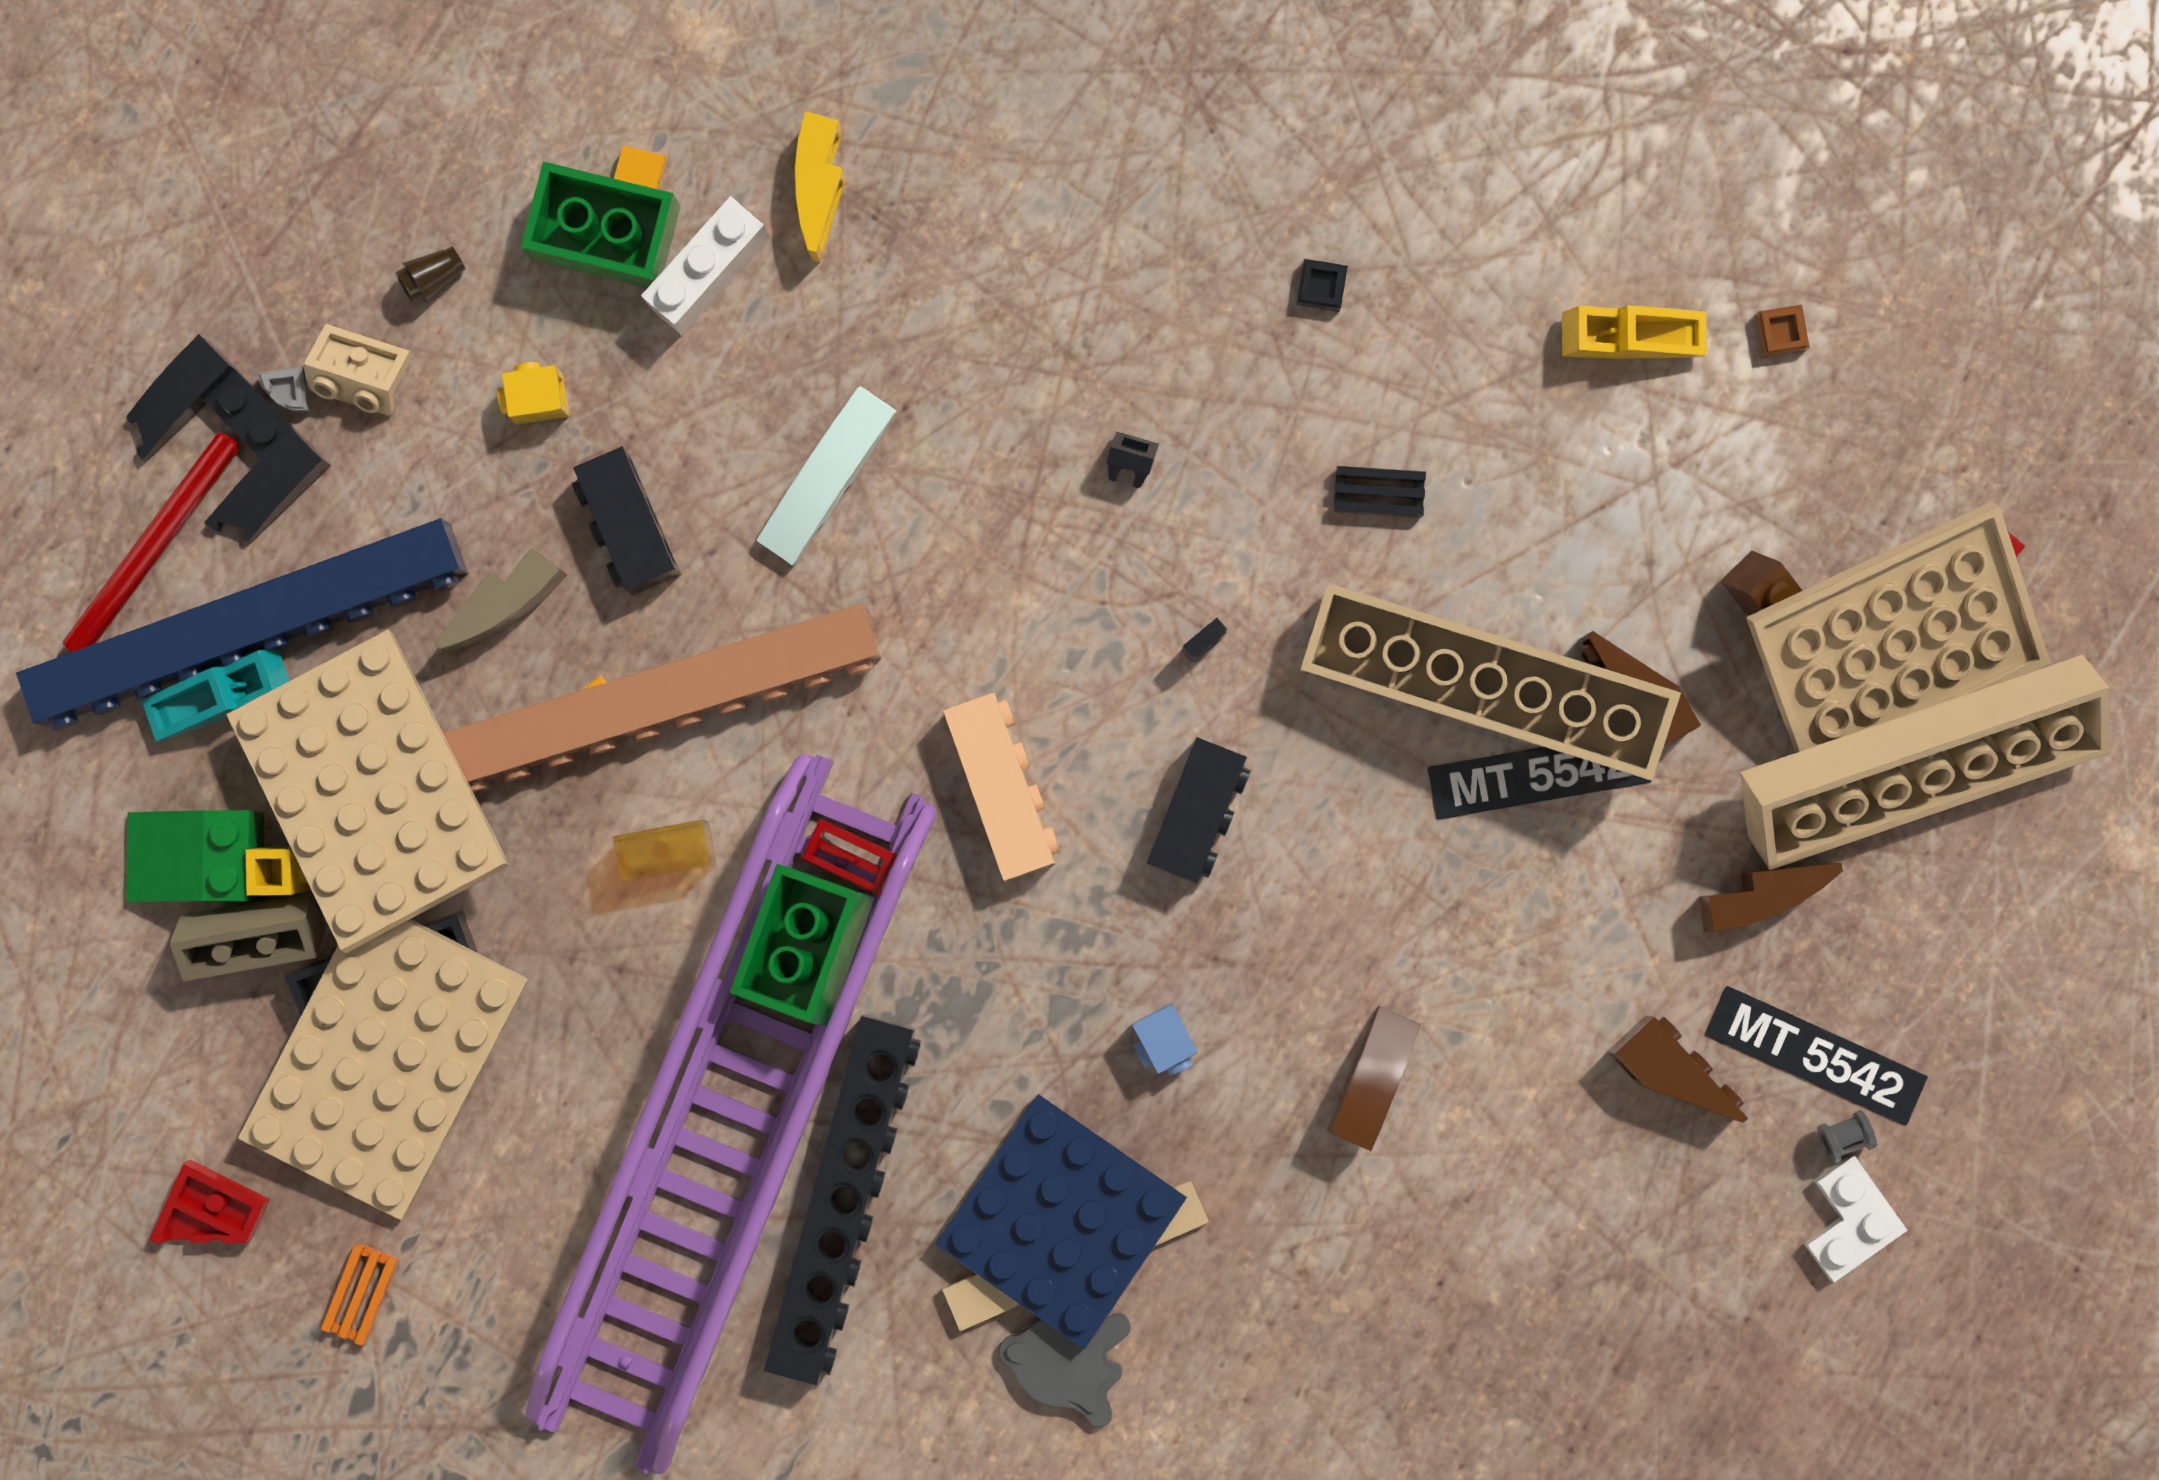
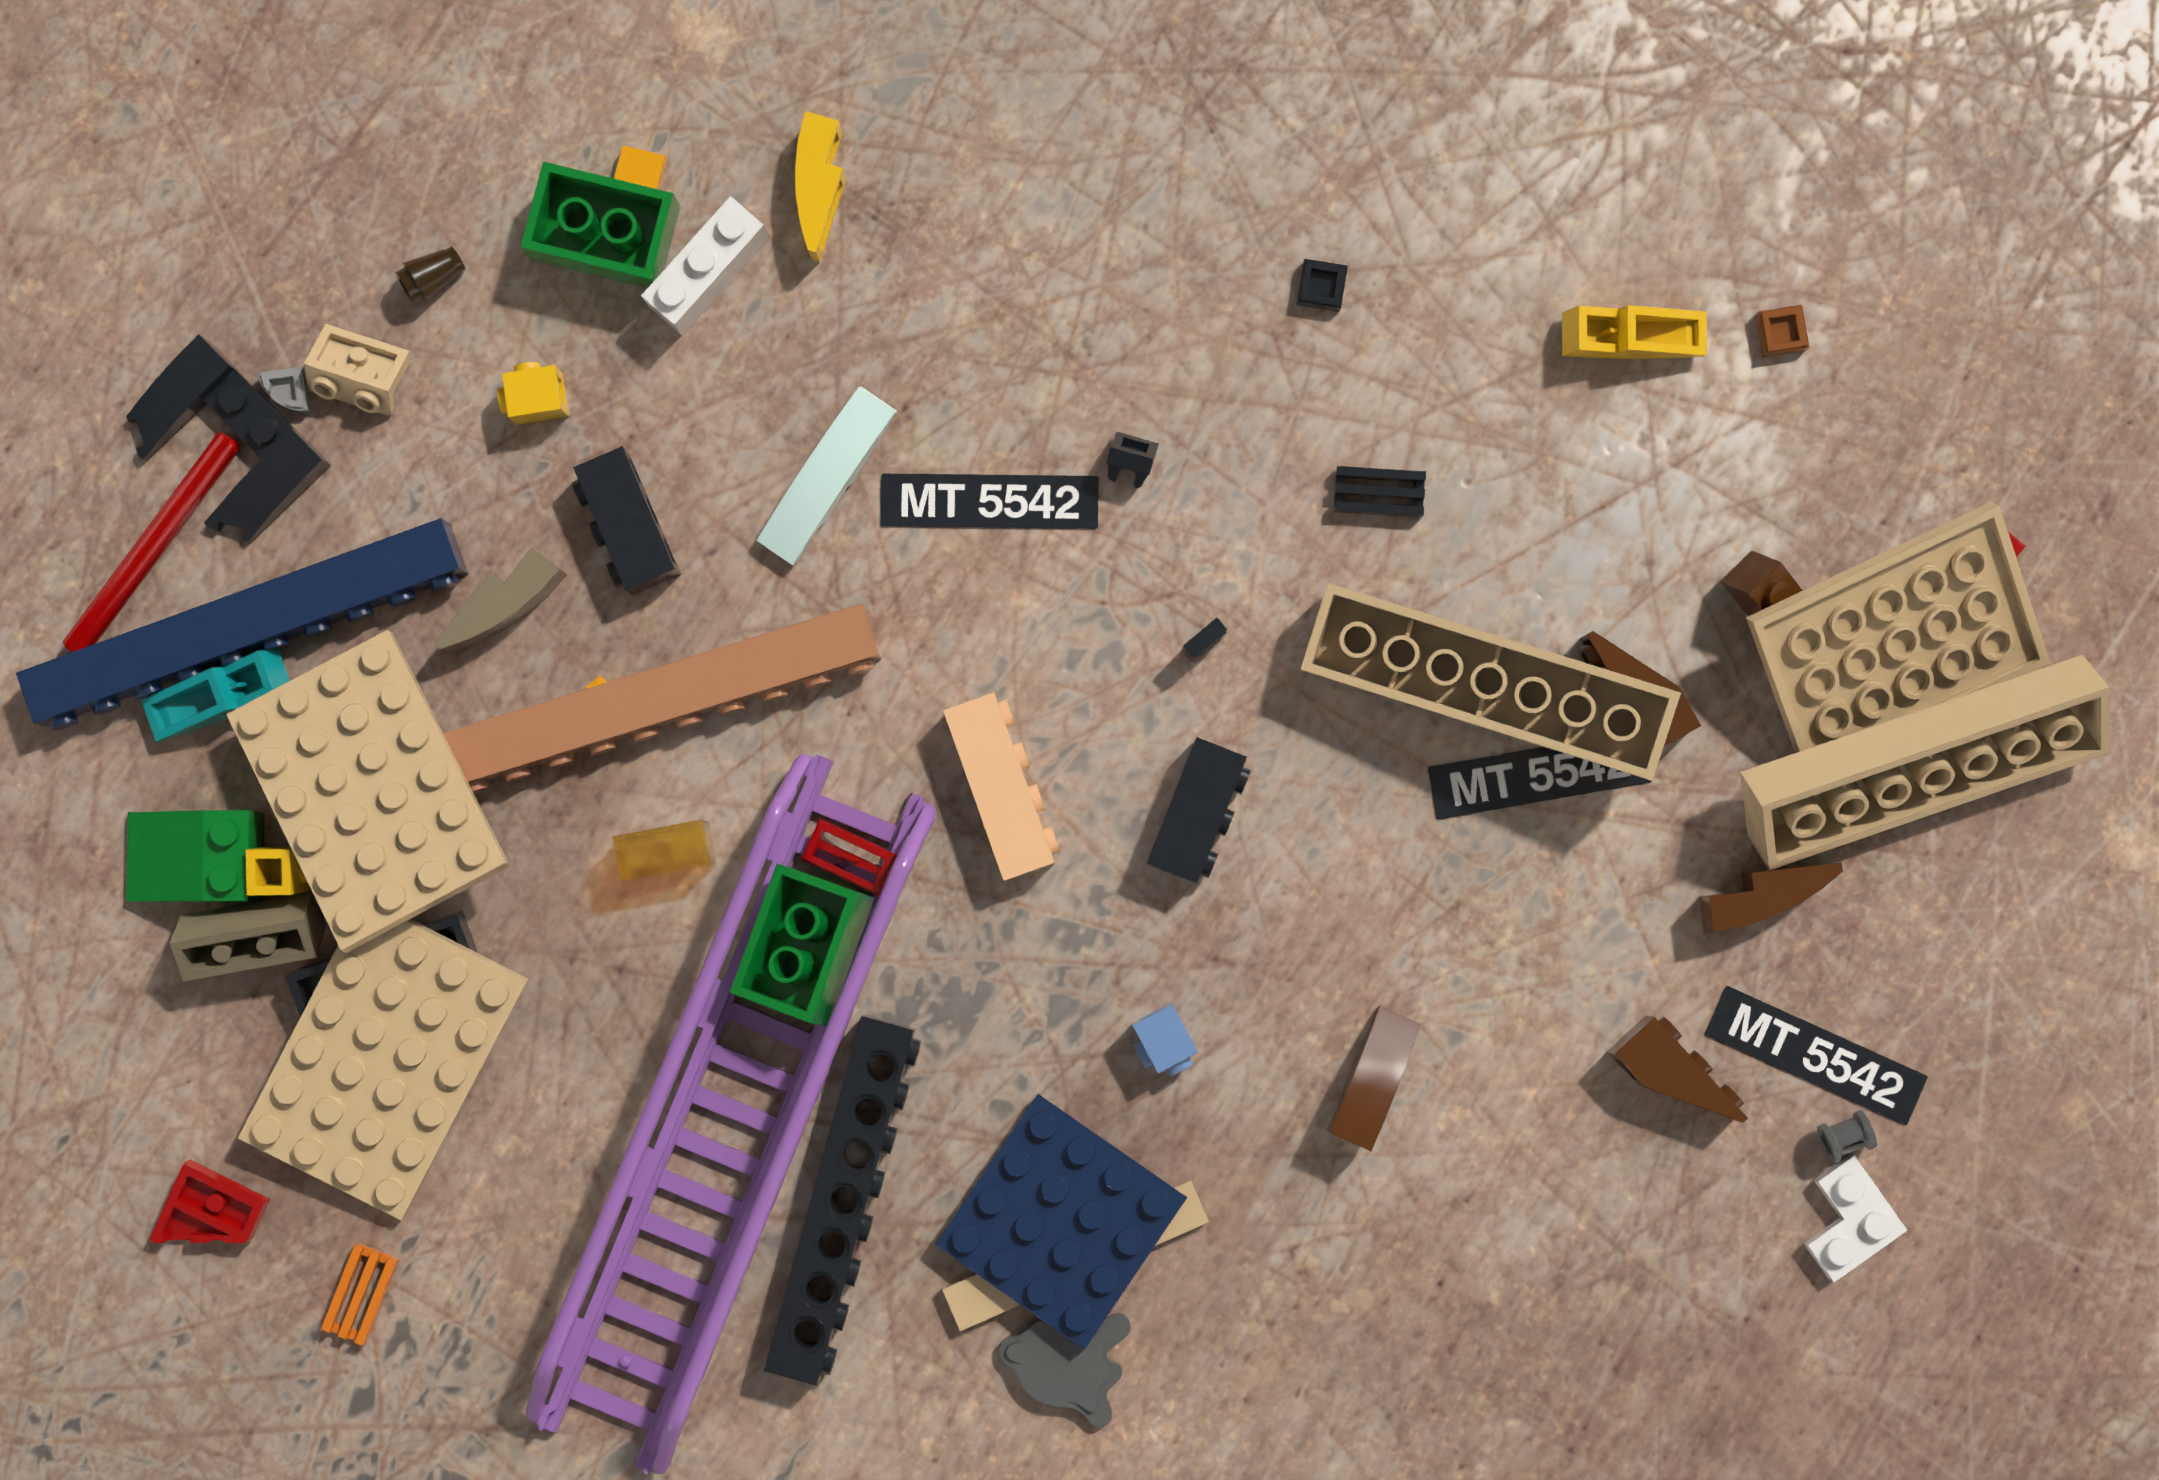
(989, 501): none -> black sticker

